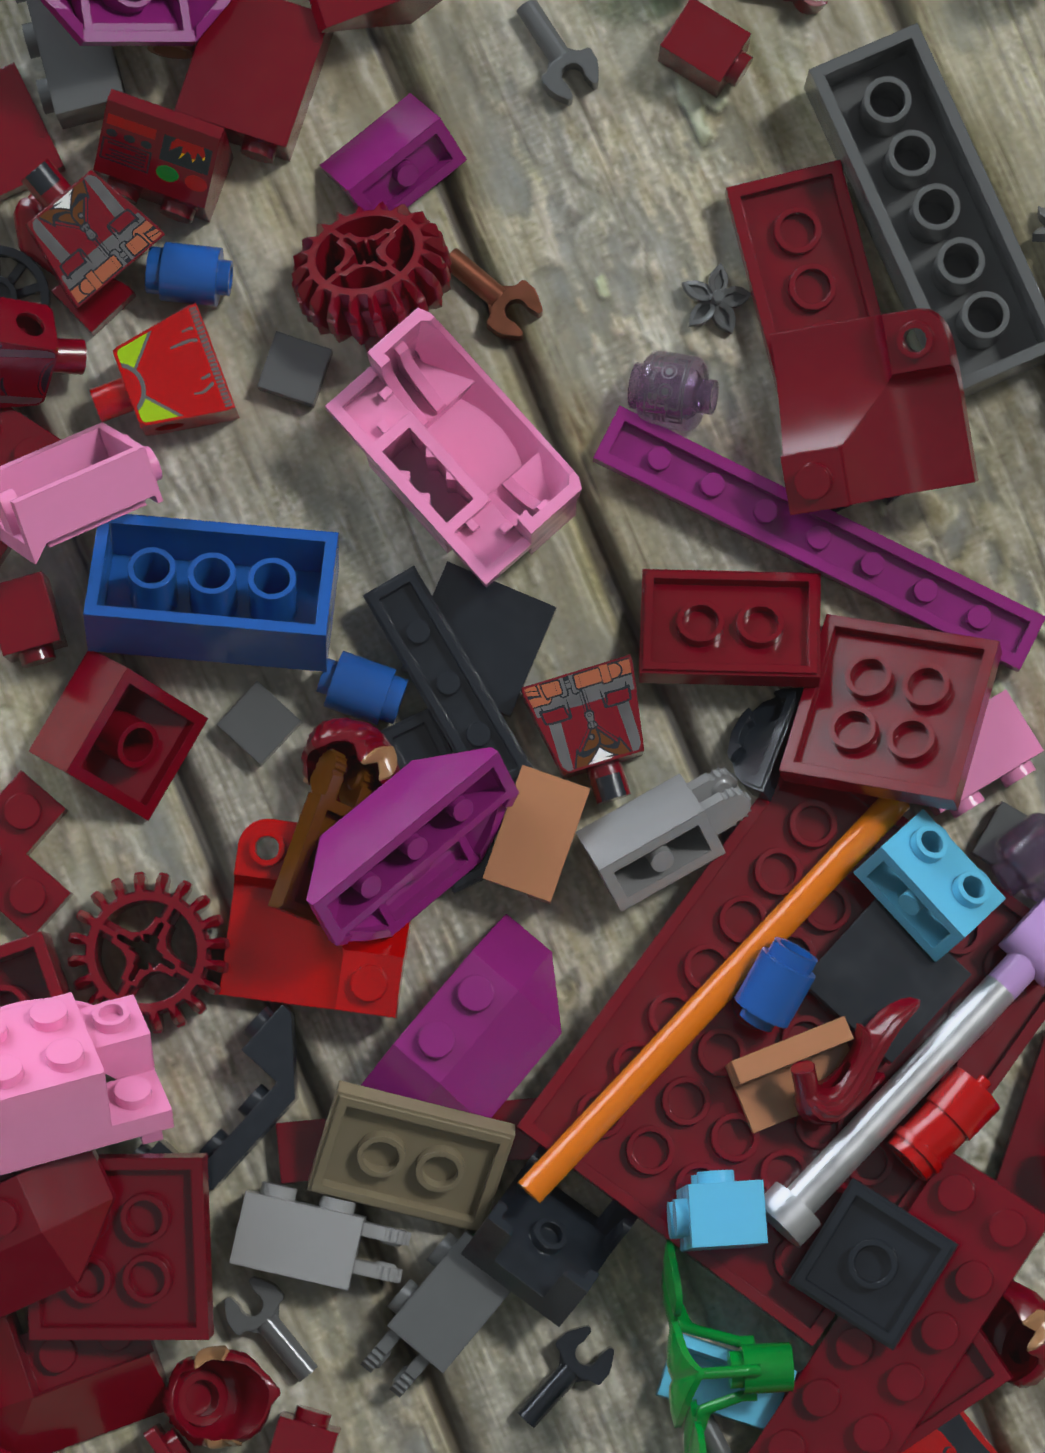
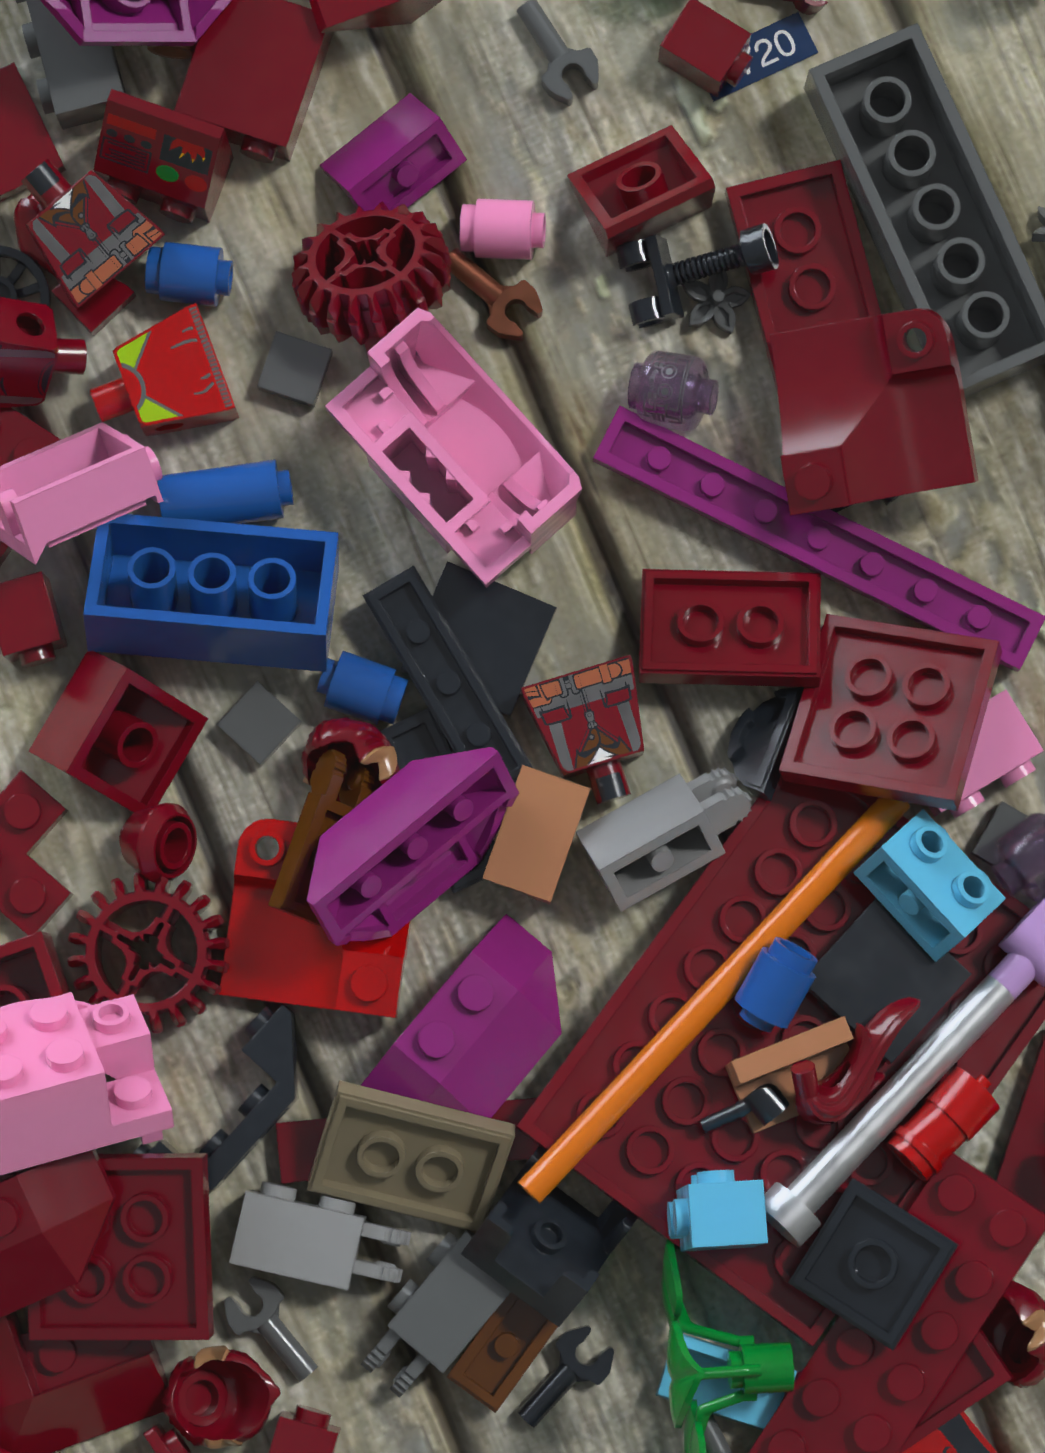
(159, 841): none -> dark red cone
(227, 493): none -> blue brick
(502, 229): none -> bright pink brick
(502, 1352): none -> reddish brown hinge
(642, 189): none -> dark red slope
(754, 250): none -> black bar
(764, 1102): none -> black hand
(774, 50): none -> dark blue sticker

